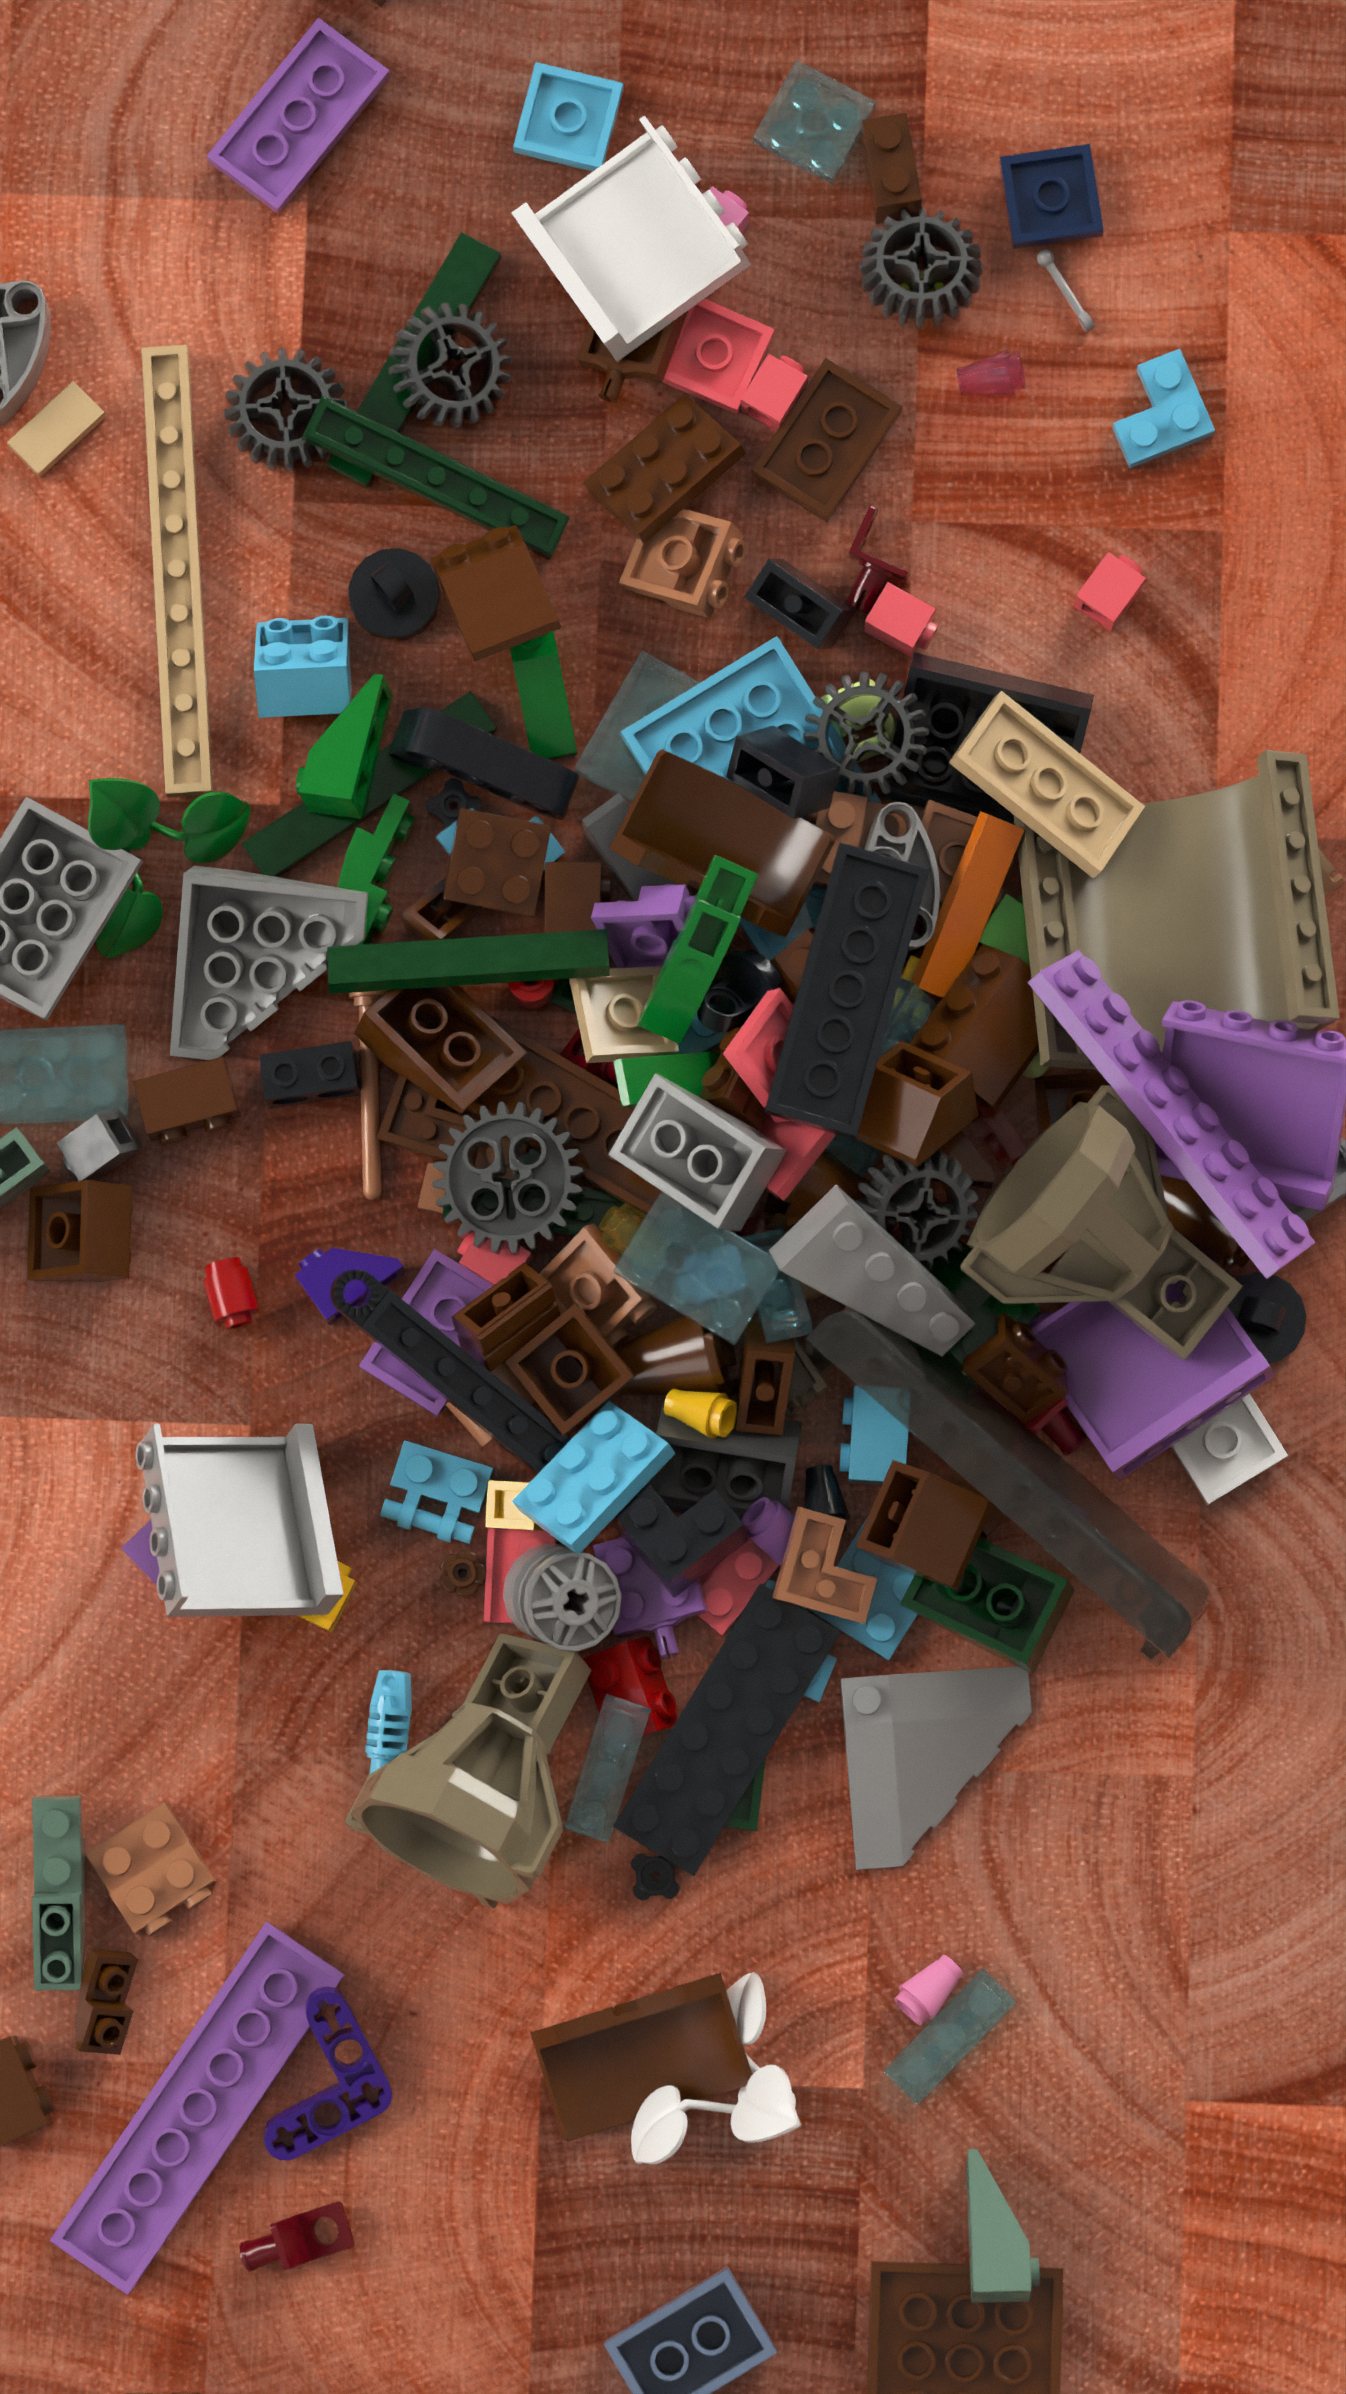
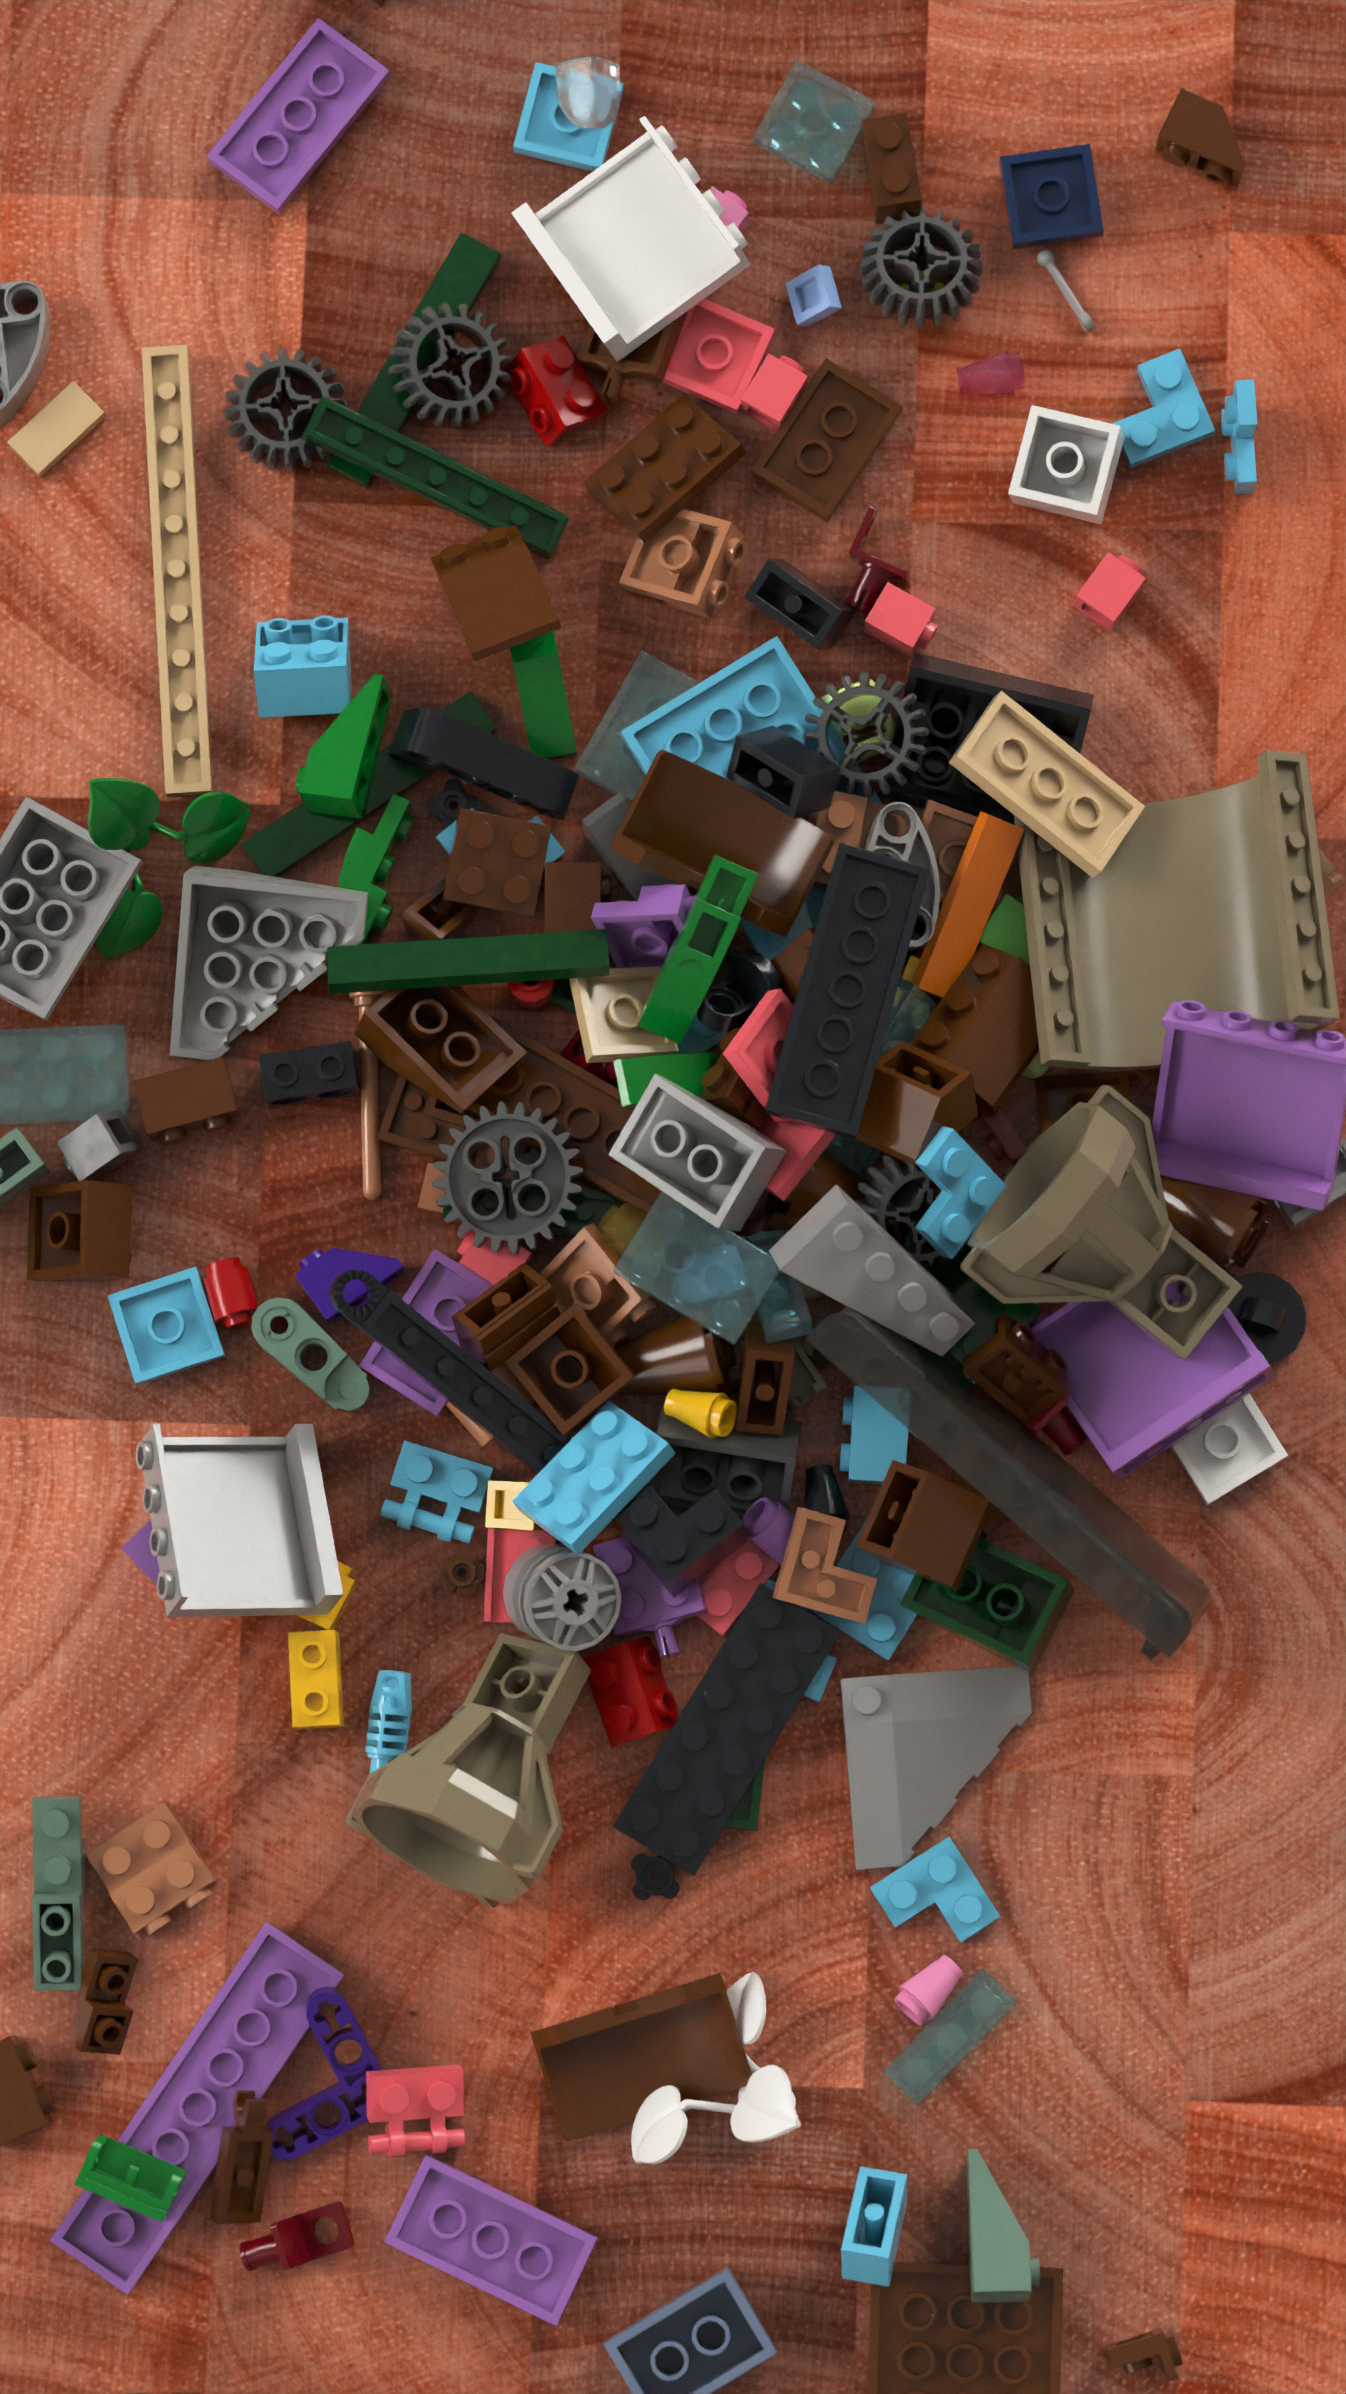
(131, 2177): none -> green hinge
(166, 1325): none -> medium azure plate
(242, 2163): none -> reddish brown plate
(315, 1679): none -> yellow brick
(338, 1383): none -> sand green piece
(394, 594): black tile -> none
(415, 2095): none -> coral plate
(491, 2239): none -> medium lavender plate
(554, 389): none -> red bracket
(588, 91): none -> clear brick
(607, 1768): clear light blue plate -> none
(813, 295): none -> light blue plate
(874, 2226): none -> medium azure brick
(941, 1878): none -> medium azure plate
(966, 1194): none -> medium azure plate
(1066, 464): none -> white brick
(1136, 2353): none -> reddish brown bracket
(1172, 1112): medium lavender plate -> none
(1202, 138): none -> reddish brown slope
(1240, 423): none -> medium azure plate

